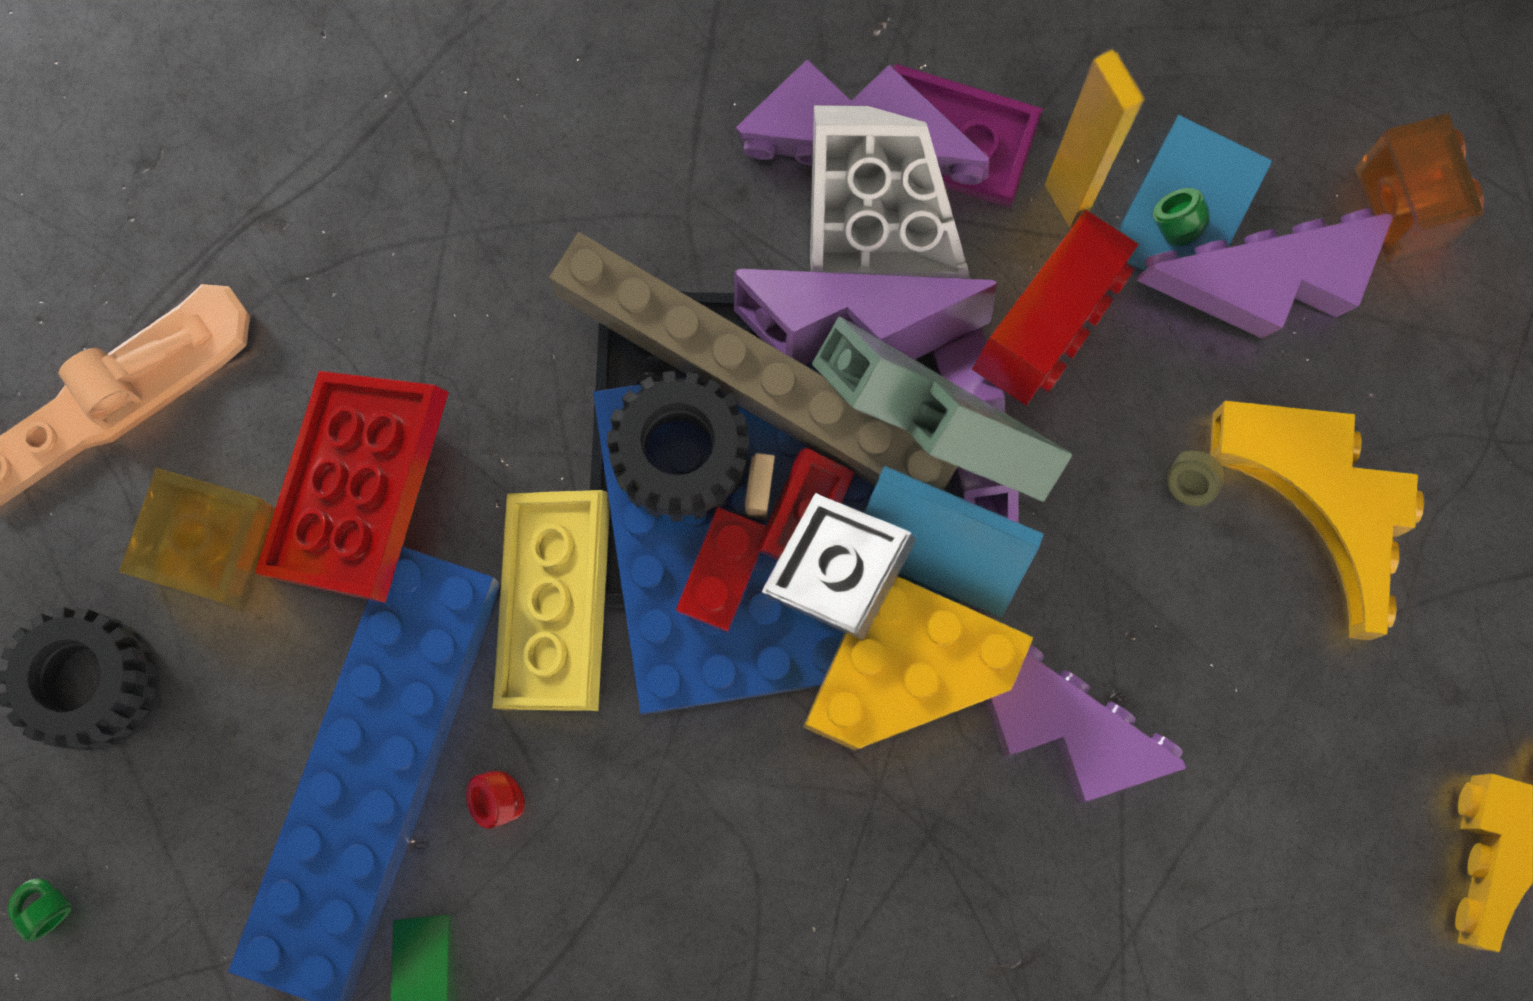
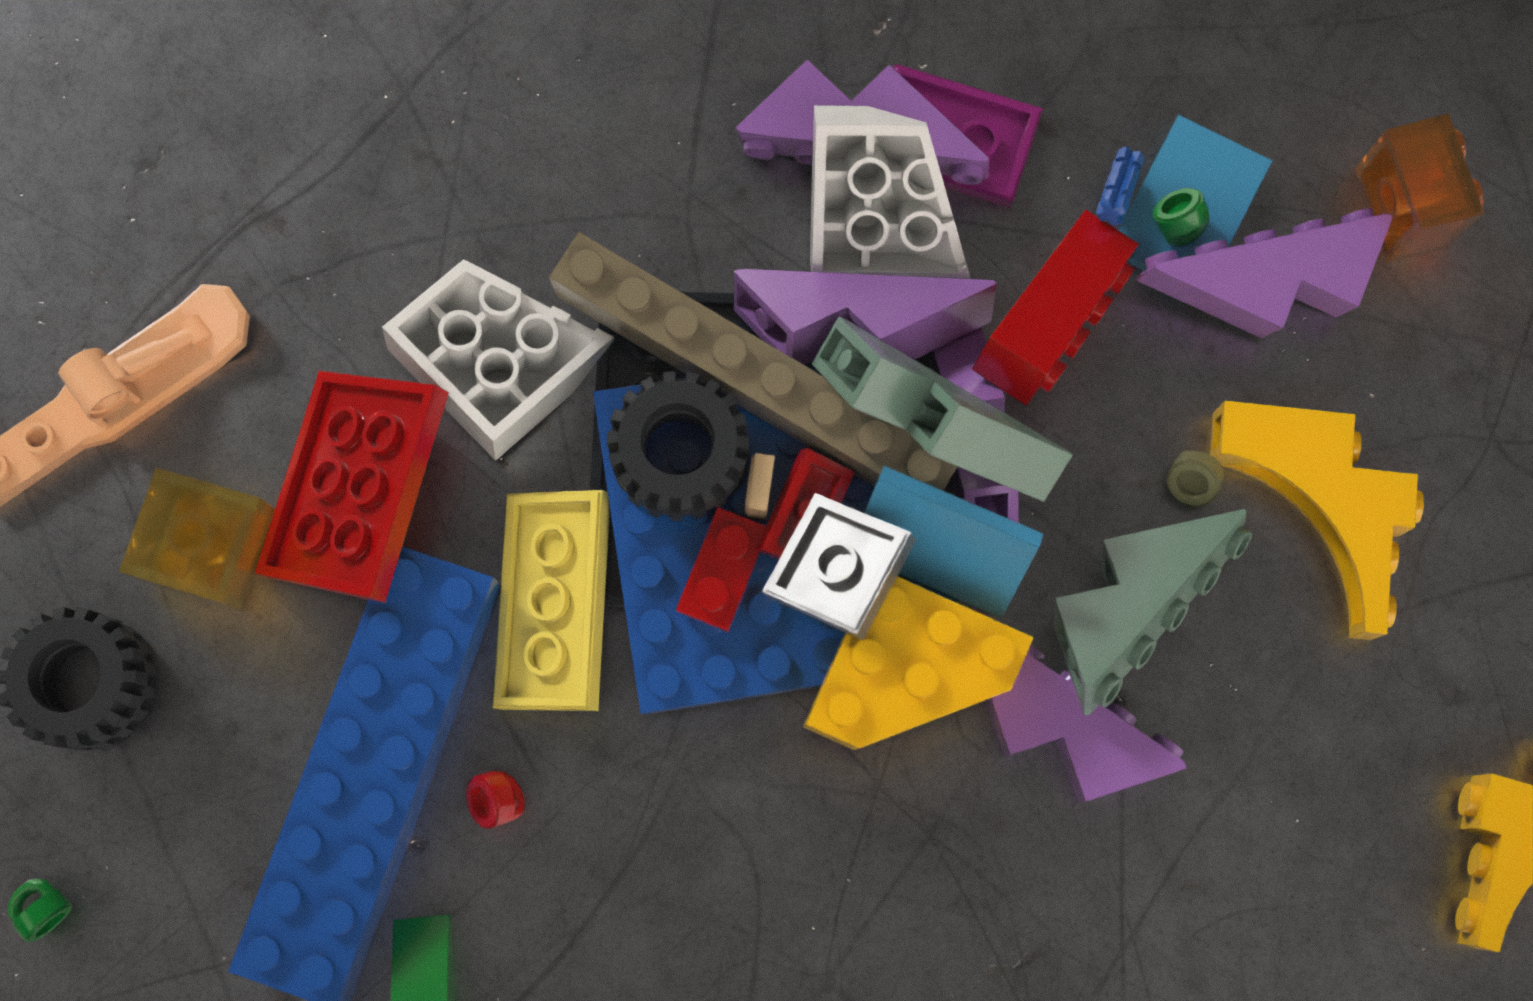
(493, 353): none -> white wedge
(1093, 136): yellow tile -> none
(1120, 186): none -> blue axle
(1147, 591): none -> sand green slope

